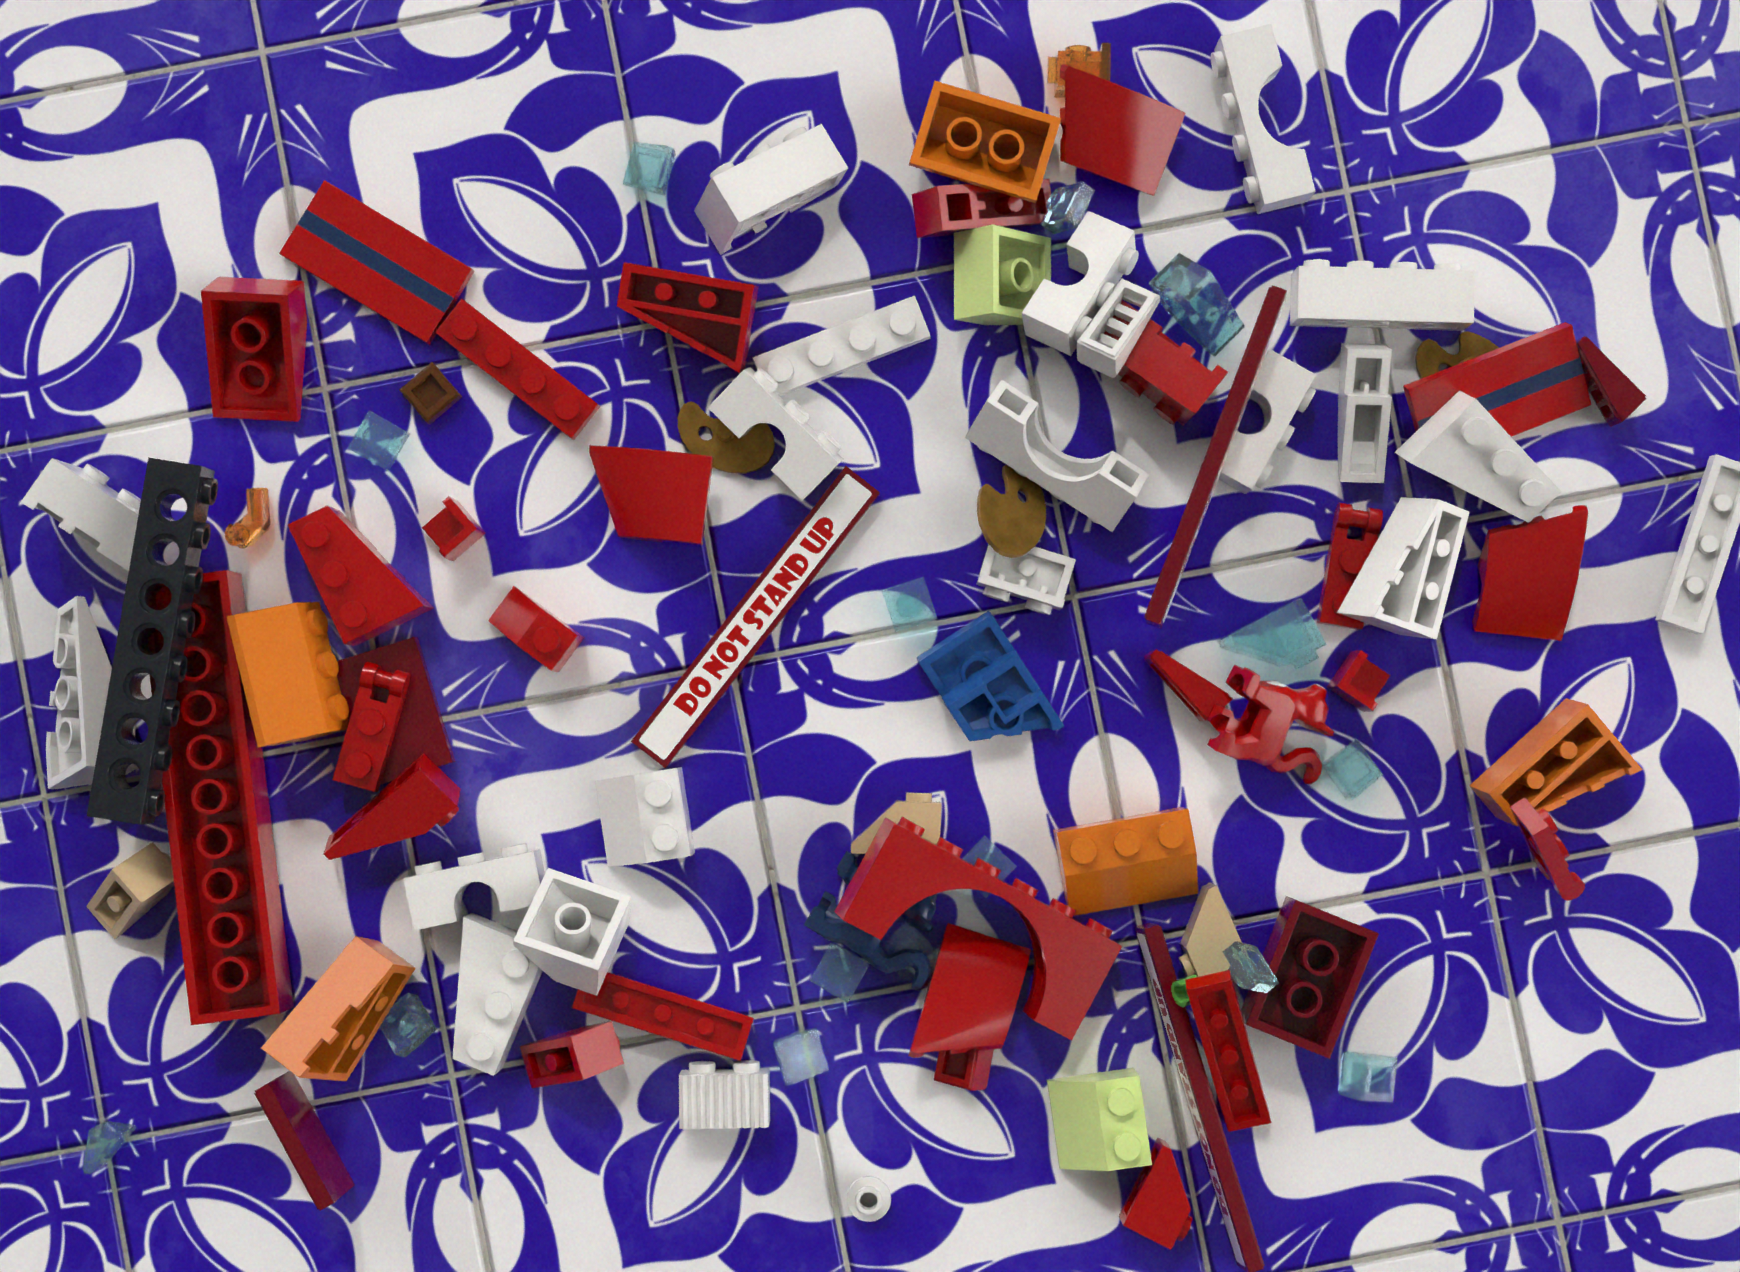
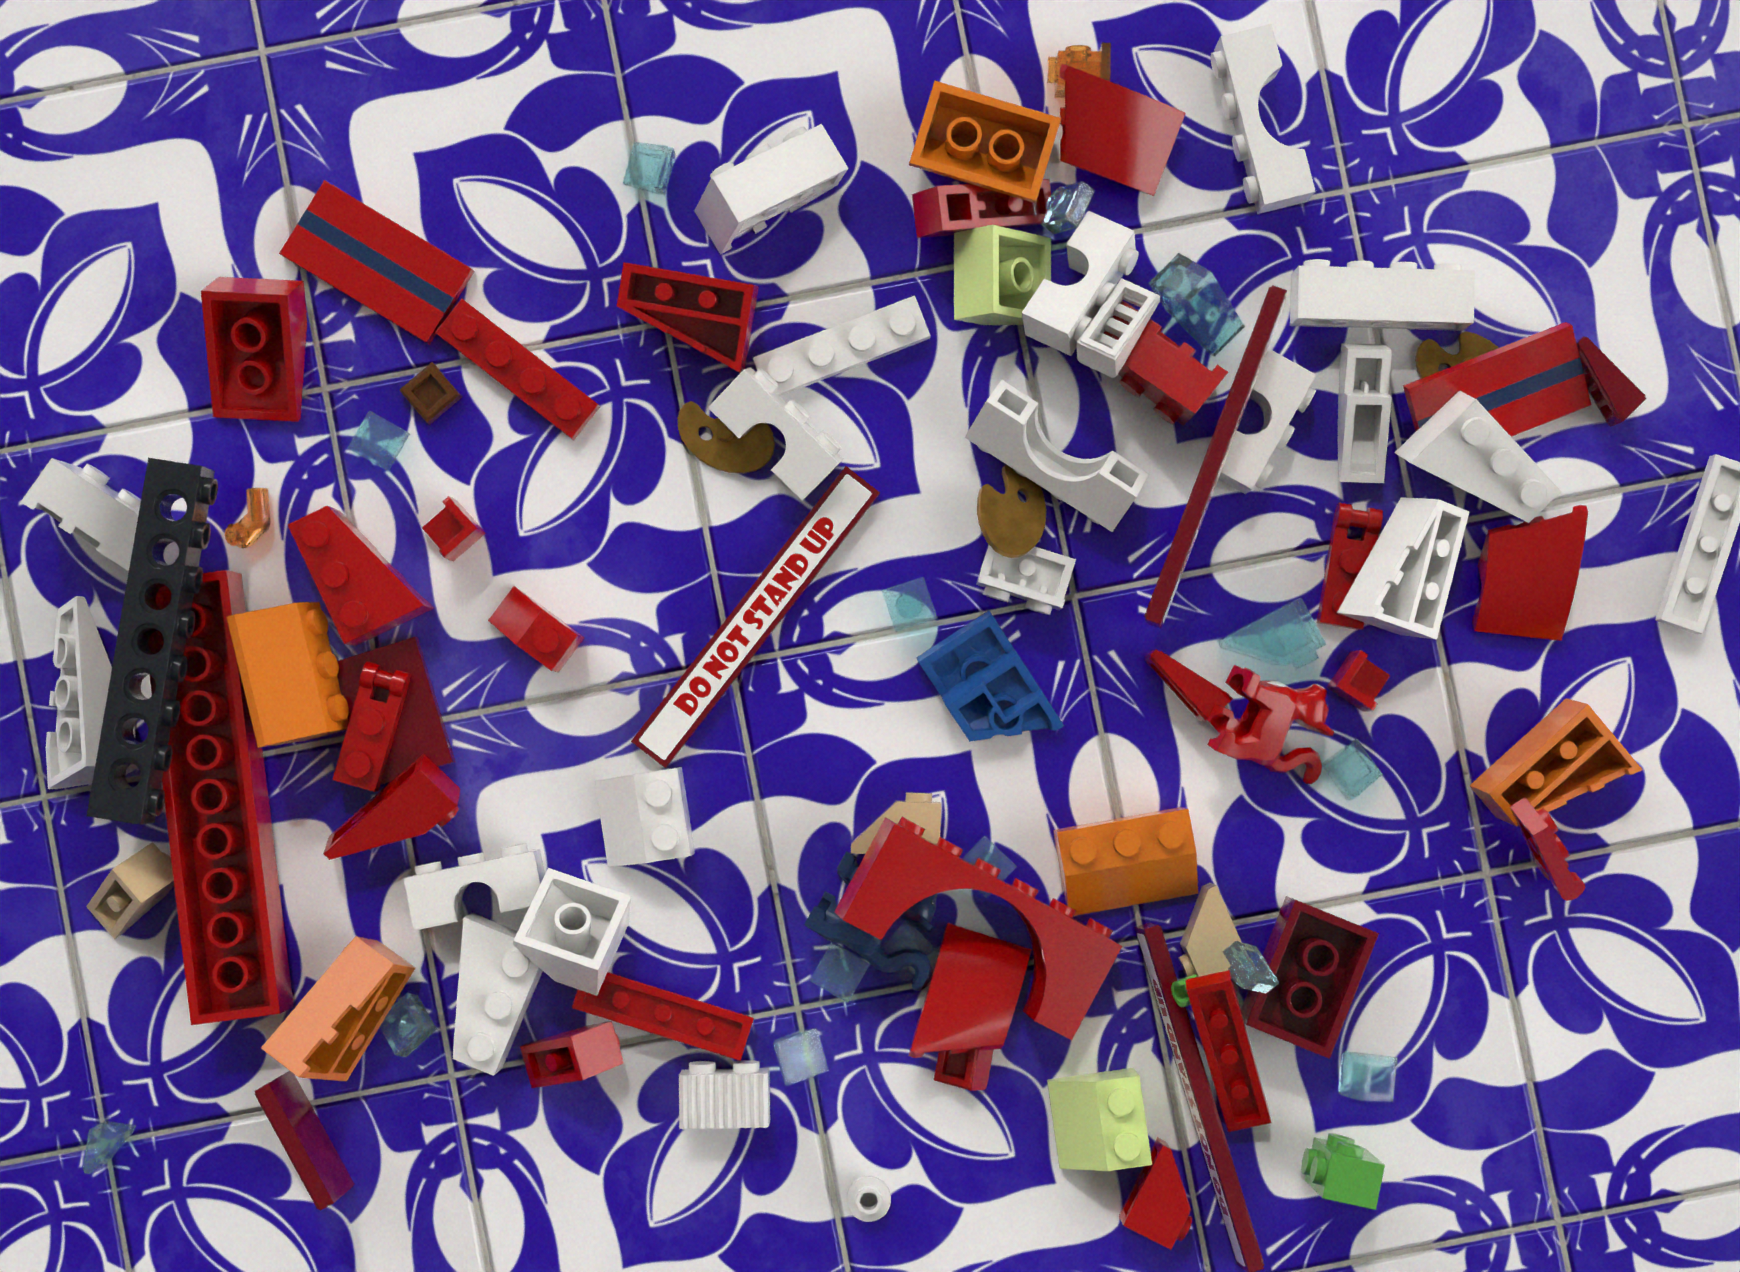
(654, 492): red slope -> none
(1343, 1171): none -> bright green brick

